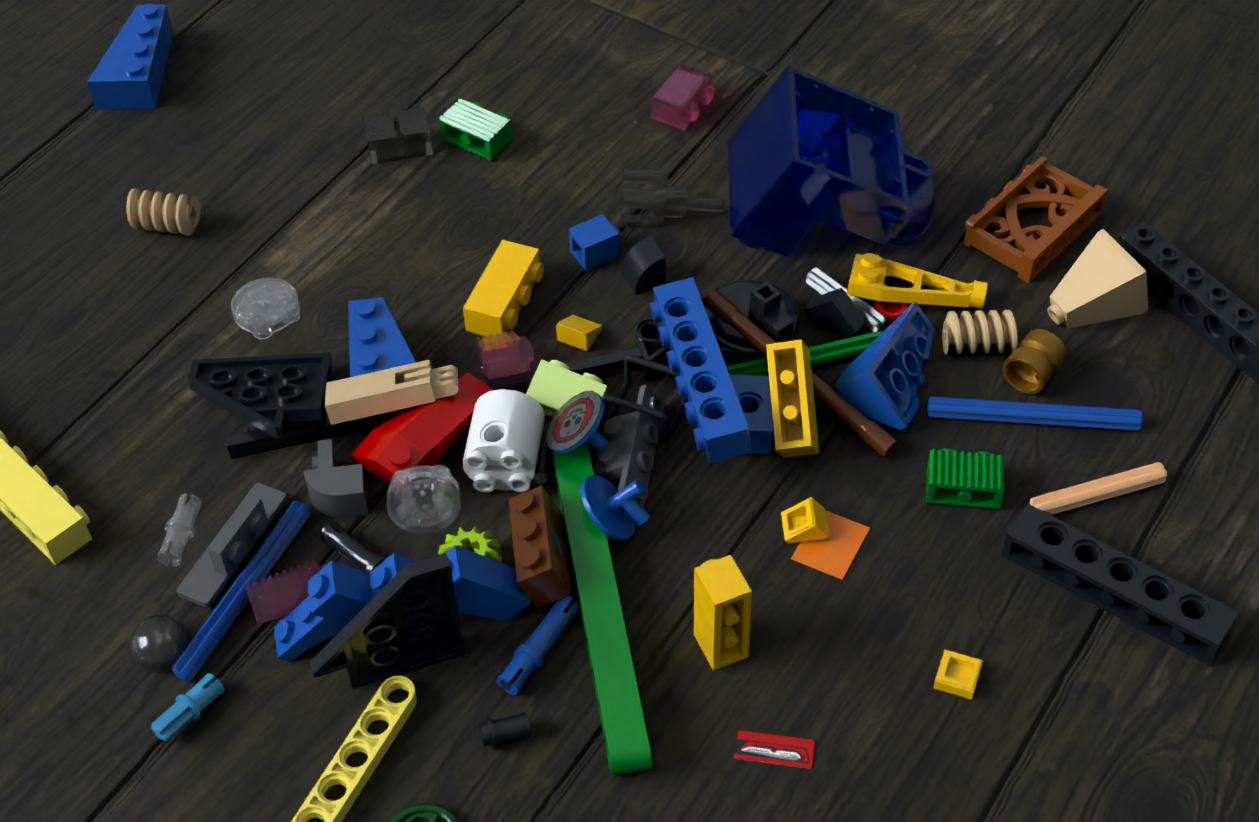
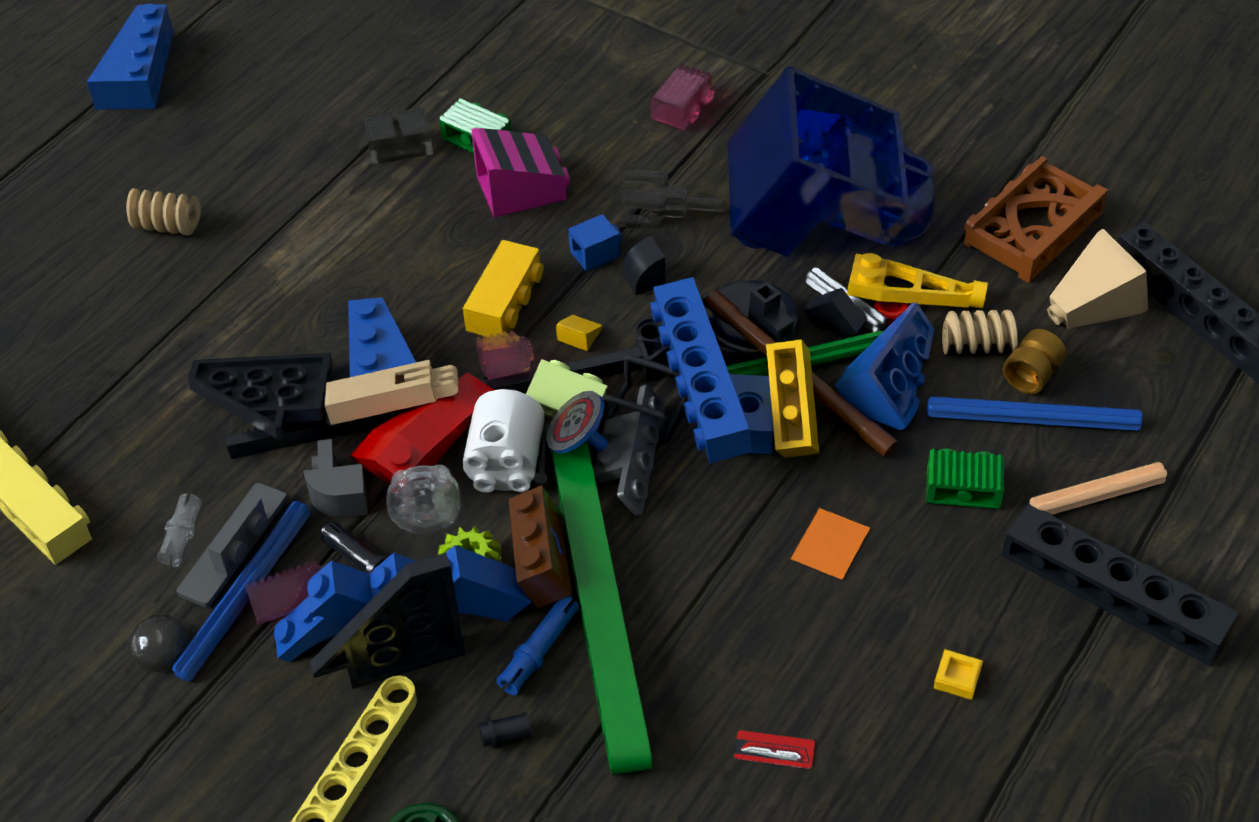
(187, 707): dark azure axle -> none
(265, 306): clear tile -> none
(518, 170): none -> dark pink slope
(613, 511): blue shield -> none
(722, 612): yellow brick -> none
(805, 522): yellow slope -> none

